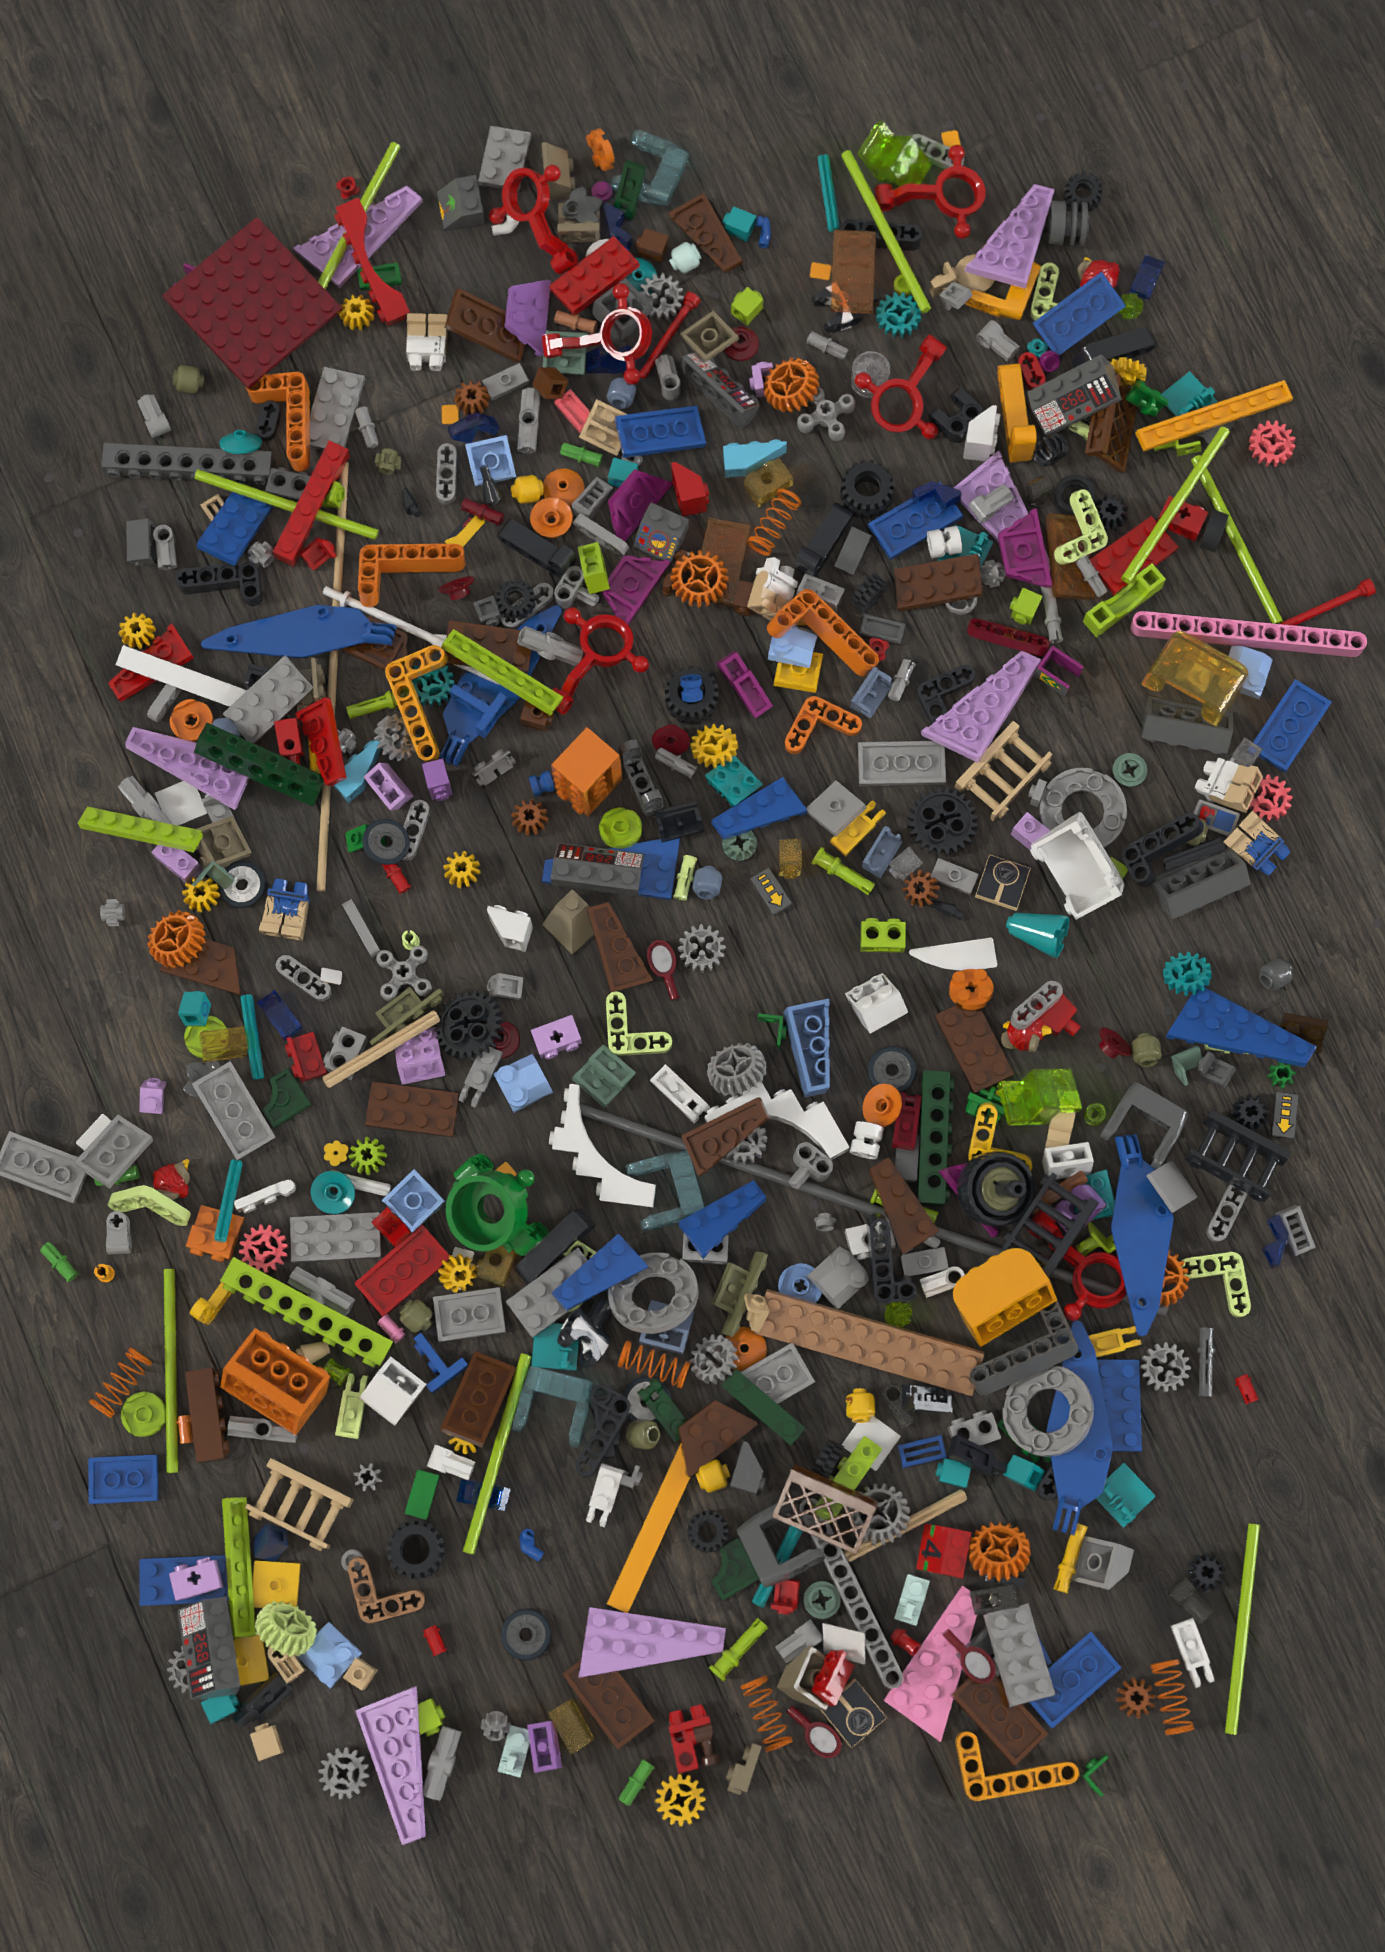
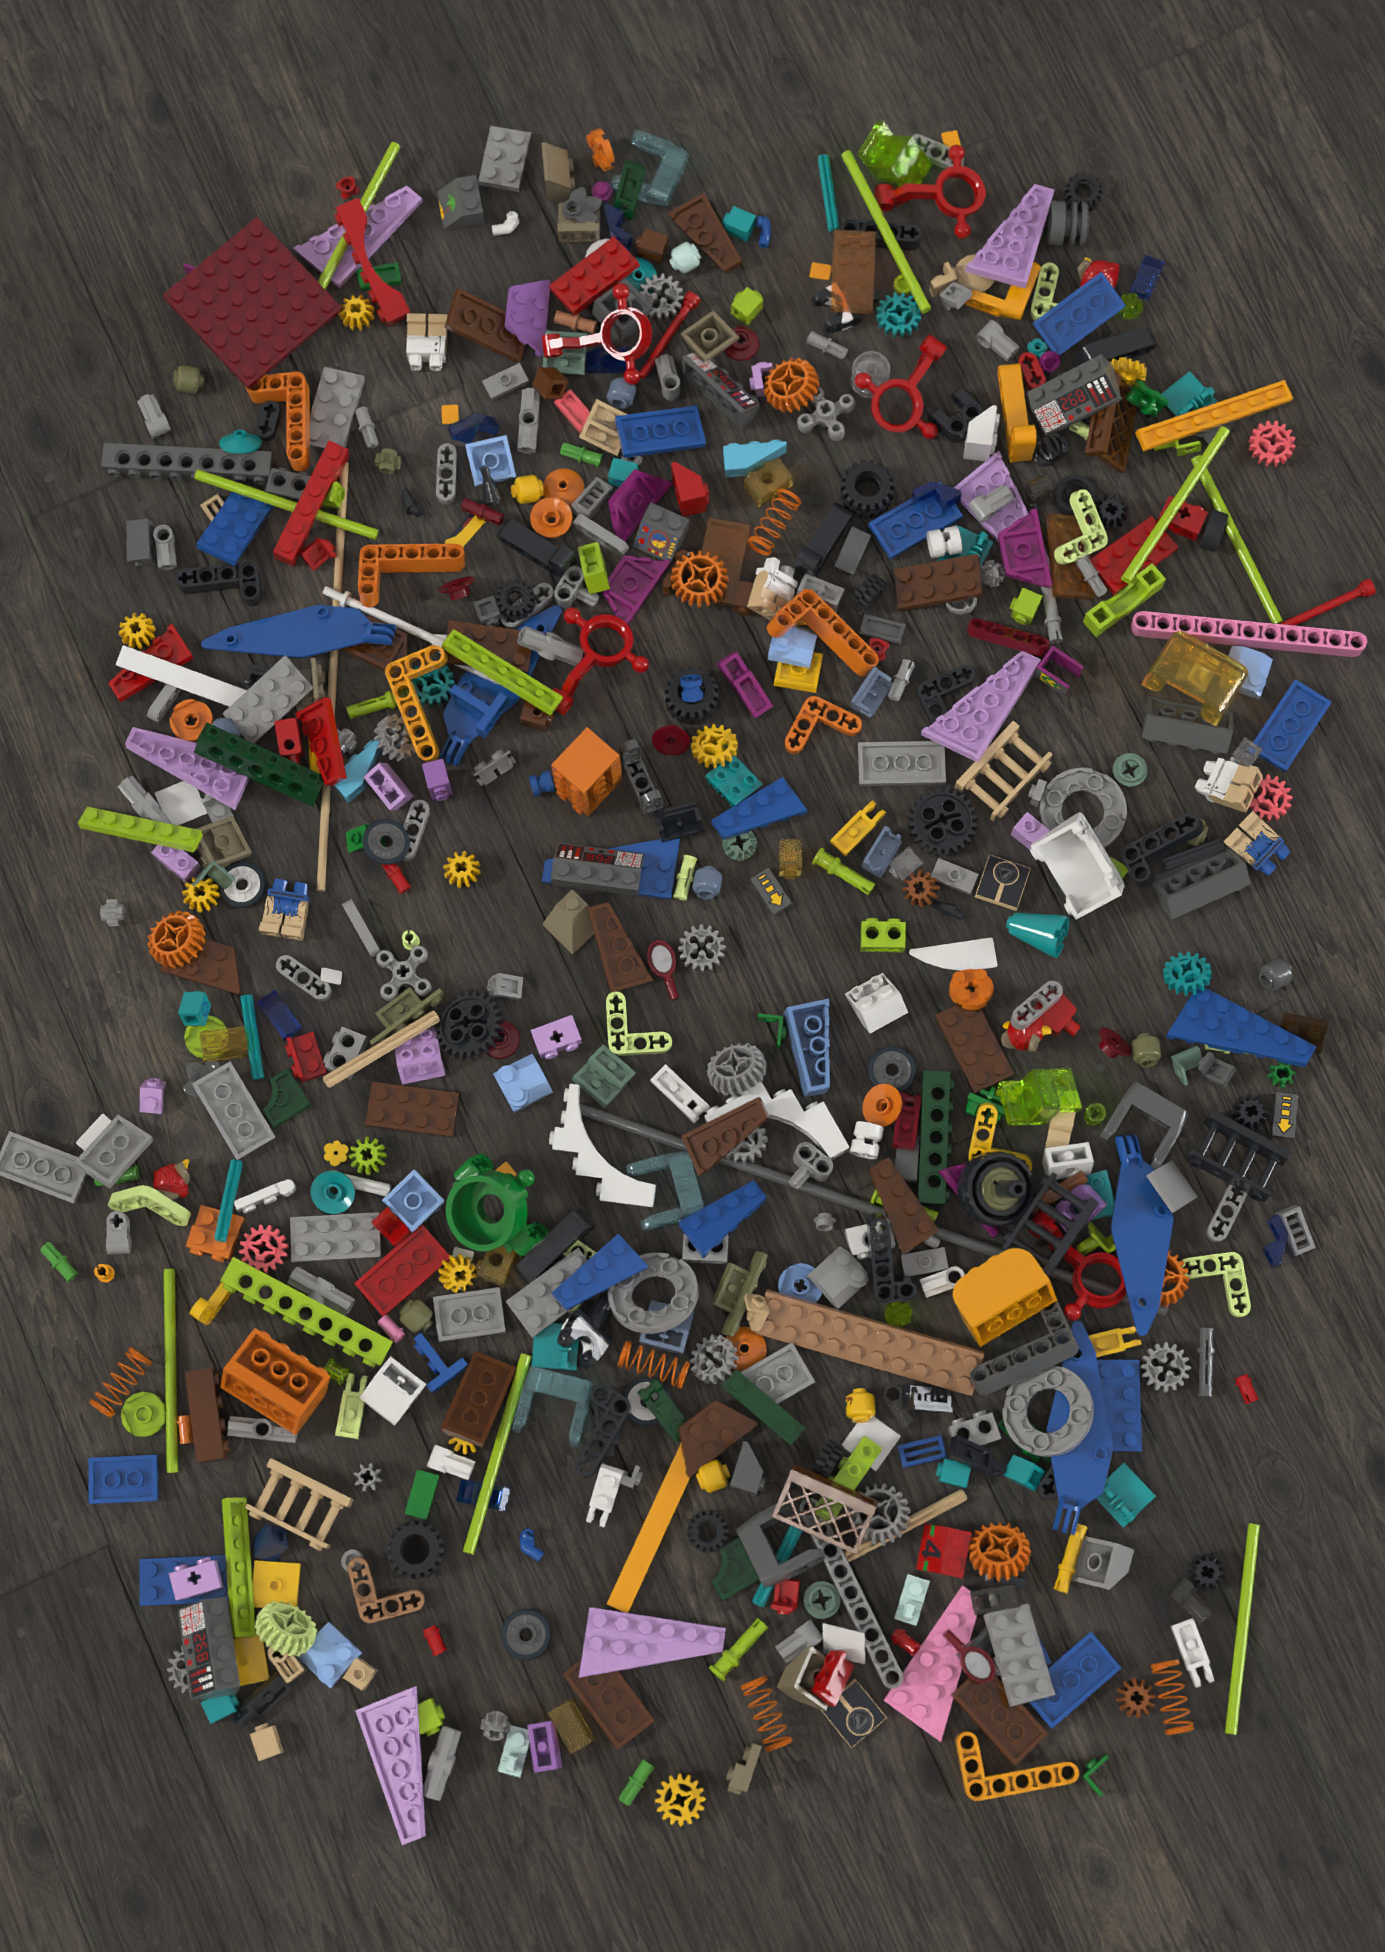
(261, 554): light grey gear -> none
(313, 1351): tan cone -> none
(351, 1782): light grey gear -> none
(468, 391): dark orange gear -> none
(480, 1075): light grey hinge -> none
(511, 927): white slope -> none
(531, 825): dark orange gear -> none
(563, 256): red piece -> none
(620, 828): lime tile -> none
(642, 1434): olive head -> none
(675, 762): light grey axle -> none
(690, 1733): red hips -> none
(818, 1735): piece -> none
(835, 808): light grey plate -> none
(1216, 817): slope -> none

